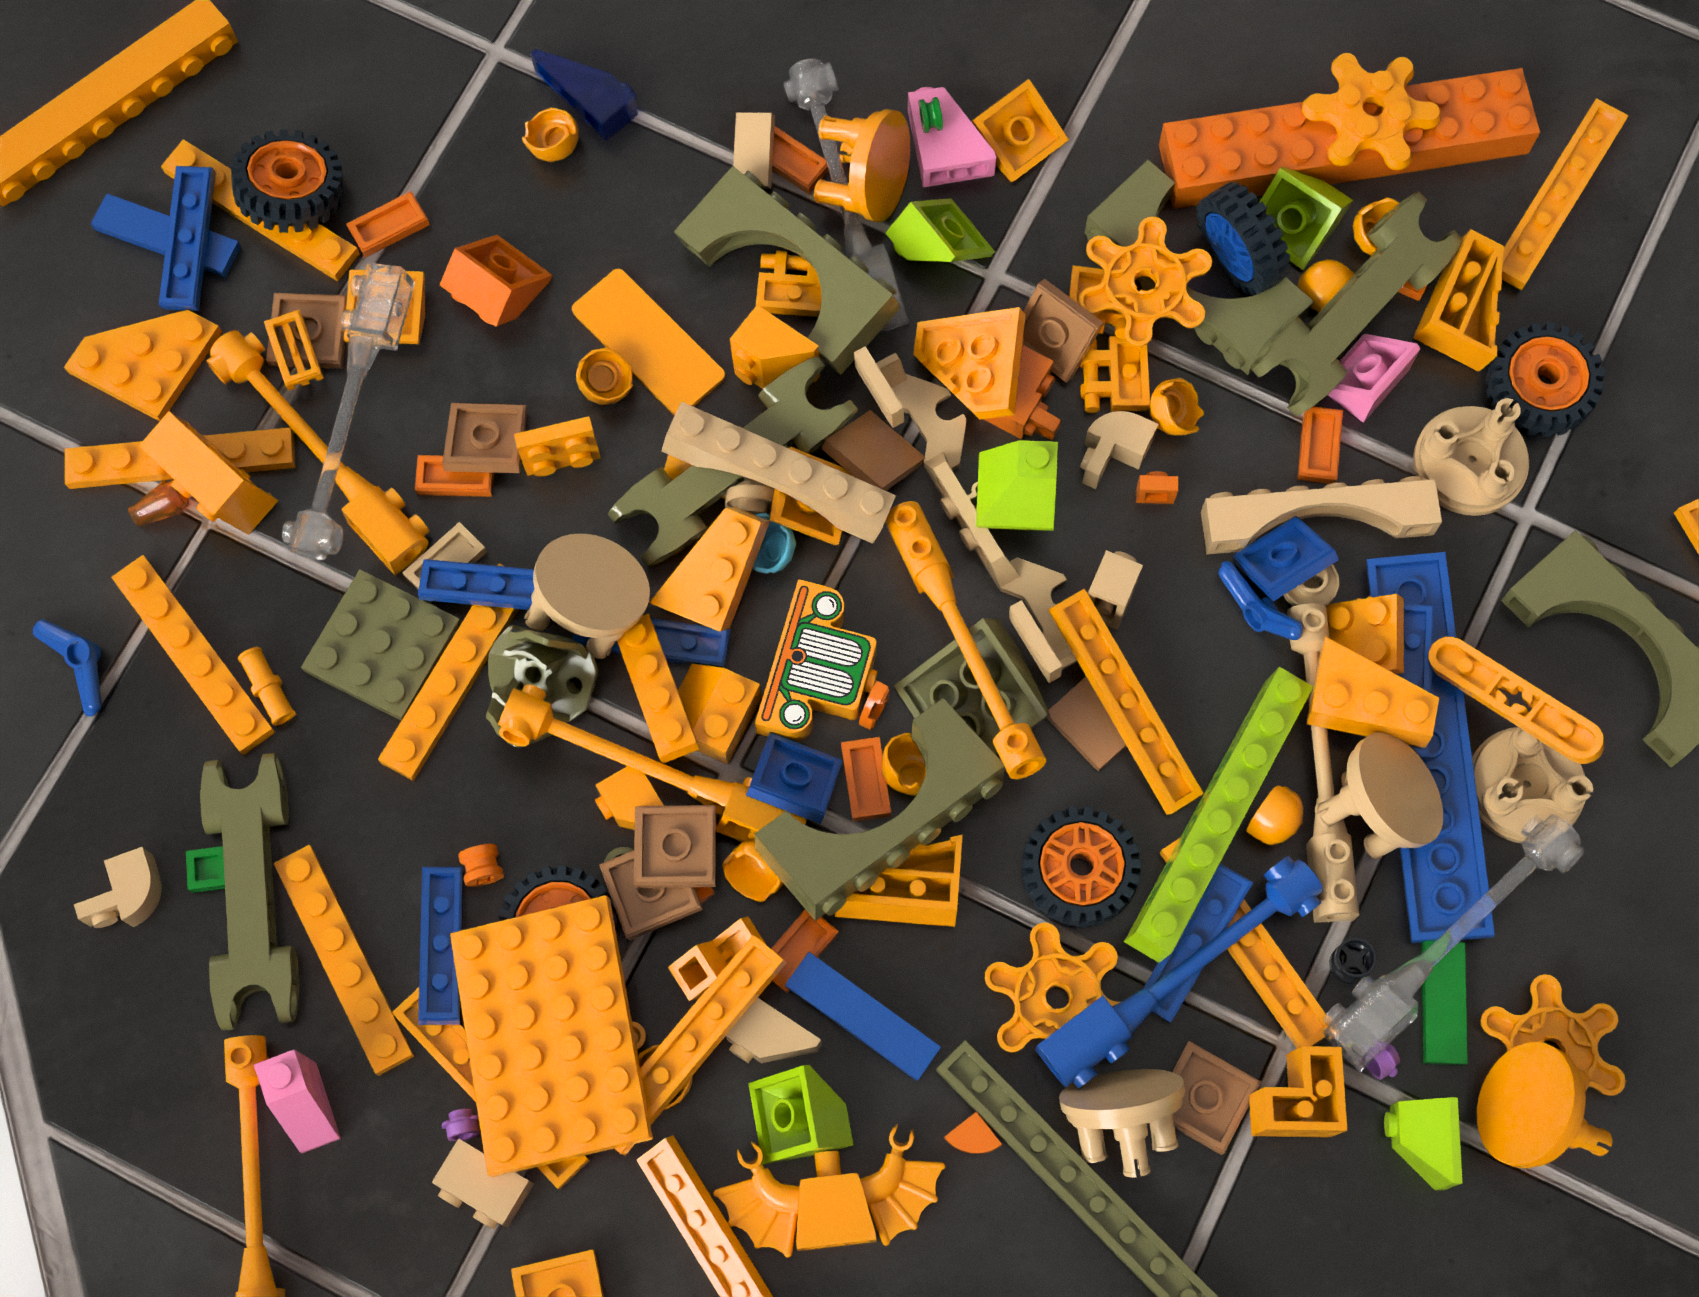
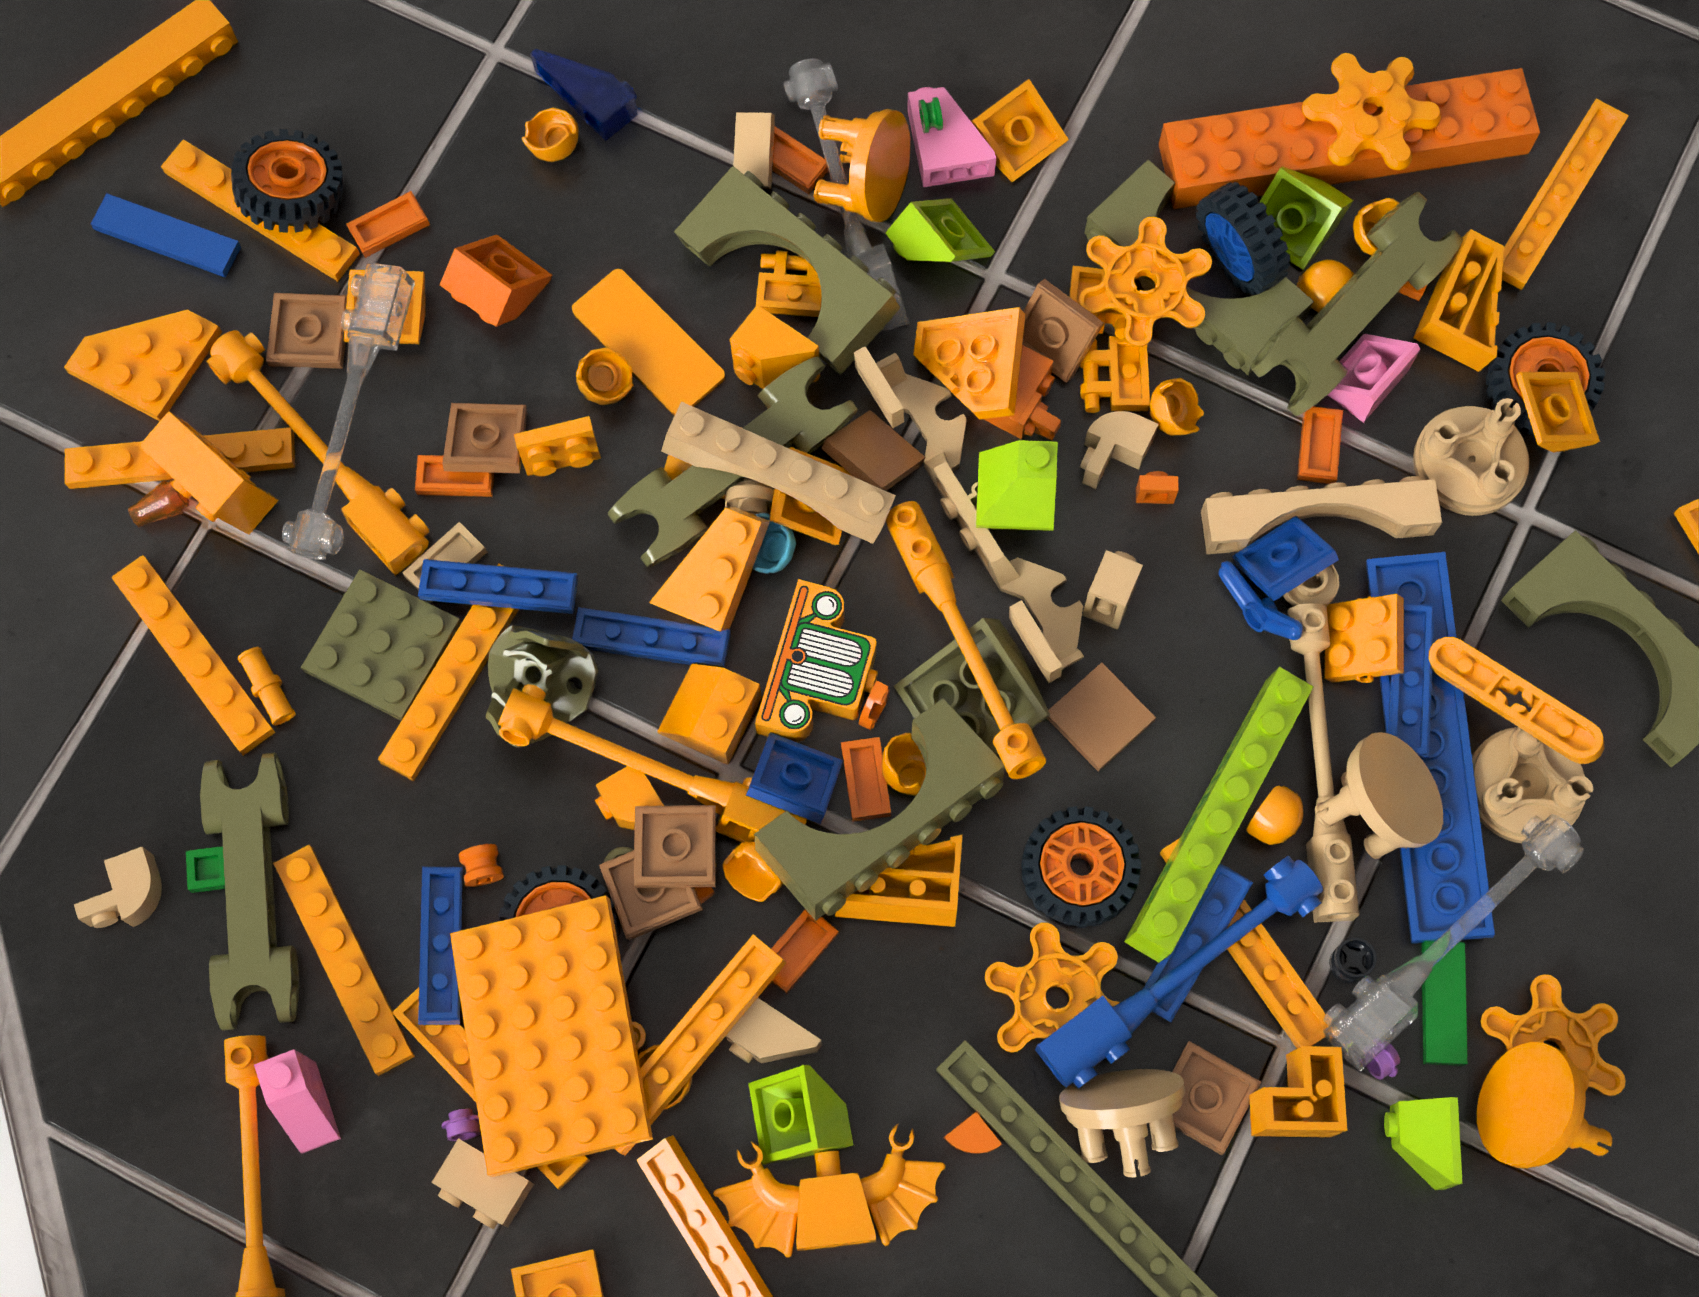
(80, 655): blue piece -> none
(187, 238): blue tile -> none
(303, 376): light orange tile -> none
(588, 590): tan piece -> none
(657, 691): light orange plate -> none
(705, 961): light orange brick -> none
(862, 1016): blue tile -> none
(1125, 701): light orange plate -> none
(1368, 699): light orange wedge -> none
(1557, 410): none -> light orange slope

